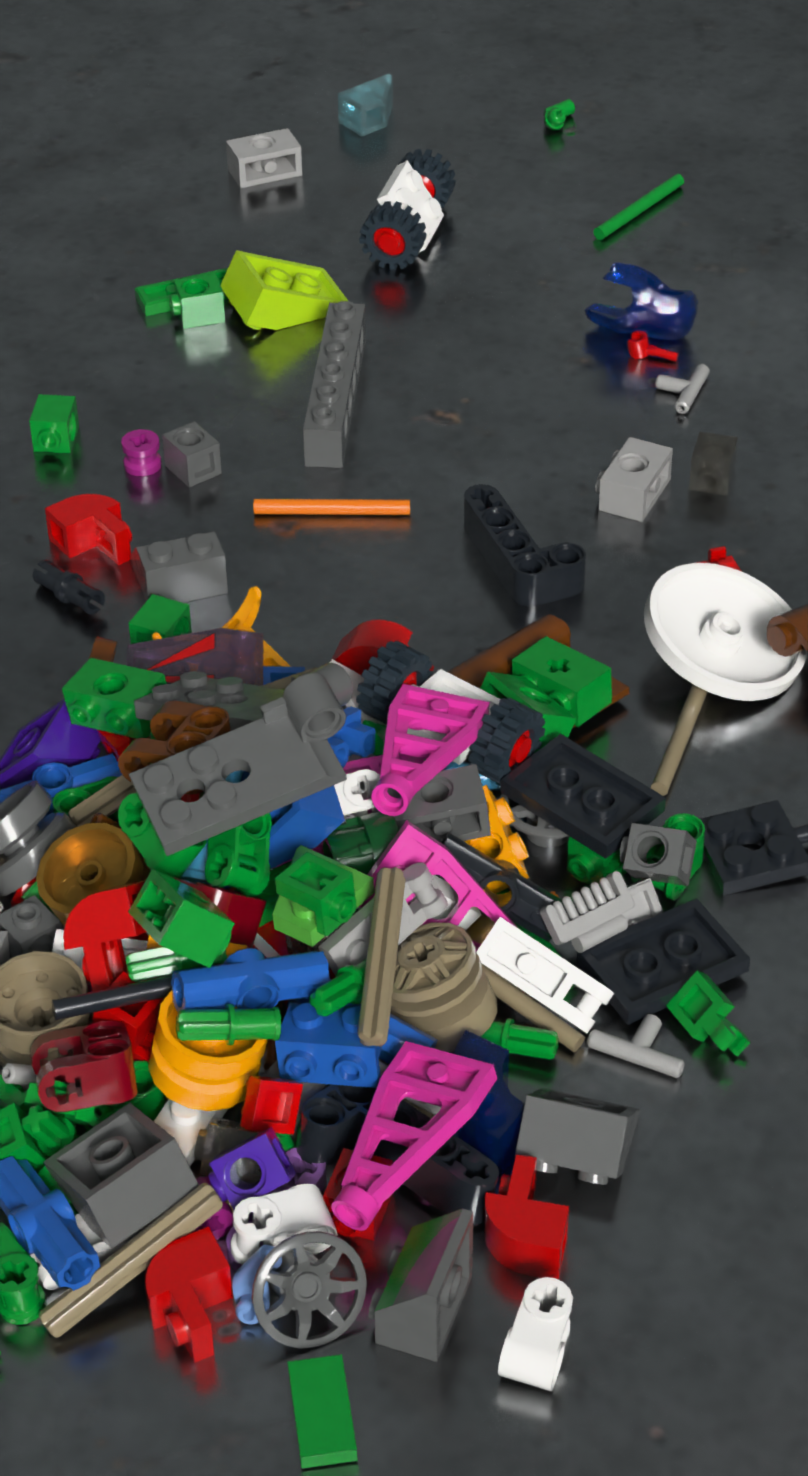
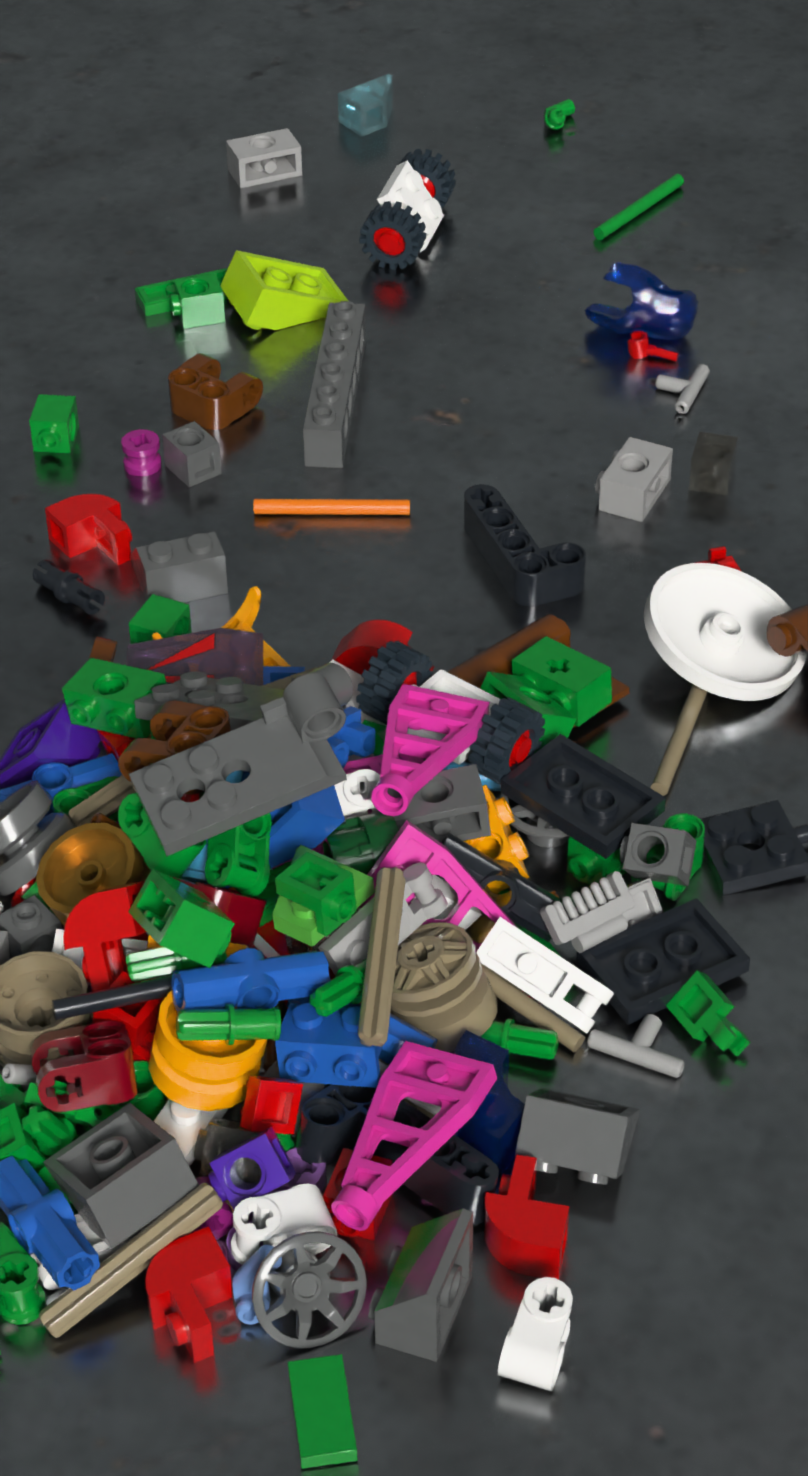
(210, 402): none -> reddish brown piece

